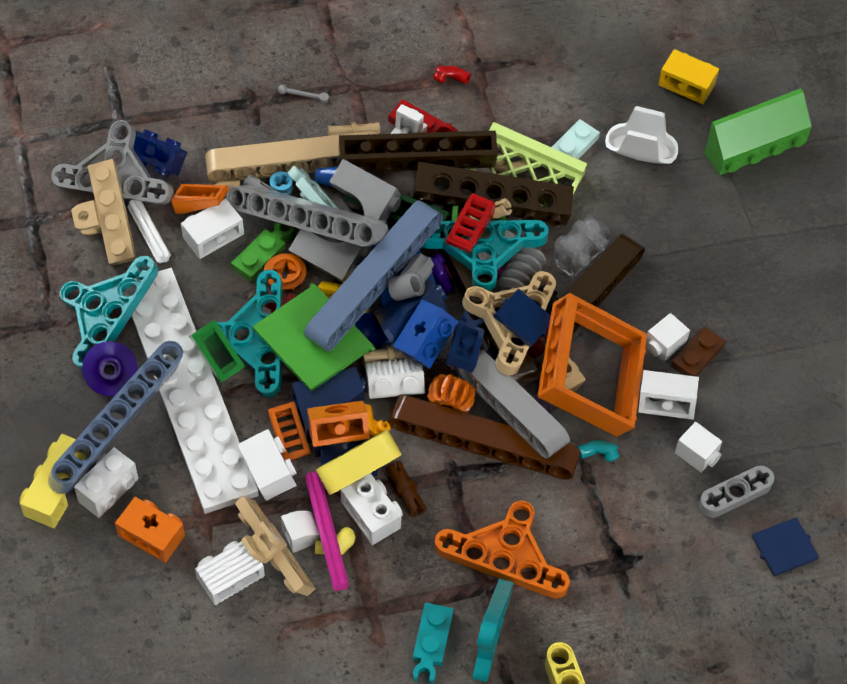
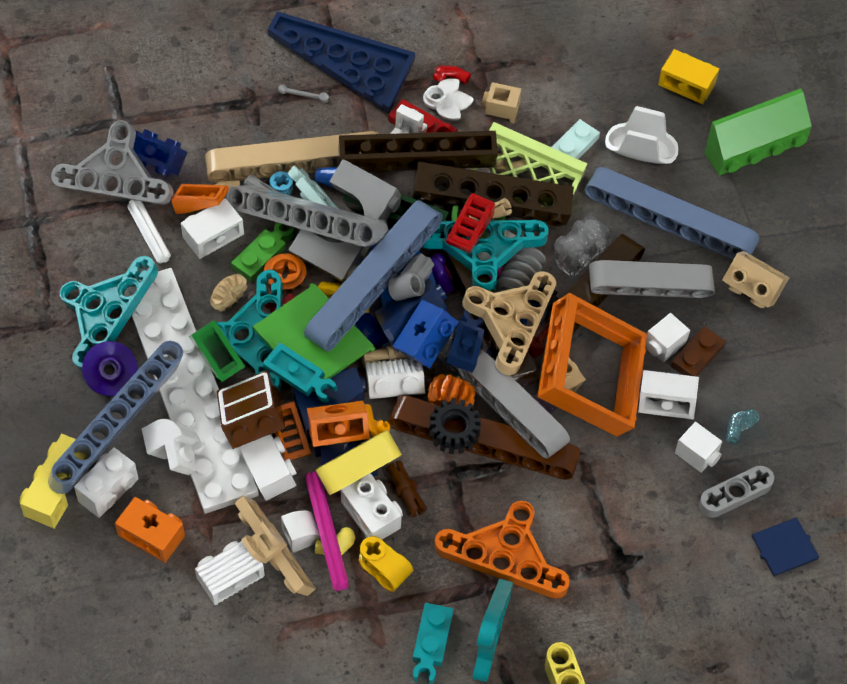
(106, 213): tan plate -> none
(172, 441): none -> white brick
(228, 292): none -> tan gear
(250, 409): none -> reddish brown brick
(298, 372): none -> teal plate
(353, 128): tan pin -> none
(357, 62): none -> dark blue wing
(387, 566): none -> yellow piece
(447, 99): none -> white plate
(454, 412): none -> black tyre
(502, 101): none -> tan brick
(523, 318): dark blue piece -> none
(597, 446): teal arm -> none
(651, 279): none -> light grey beam
(670, 213): none -> sand blue beam
(740, 422): none -> clear light blue arm
(755, 278): none -> tan brick

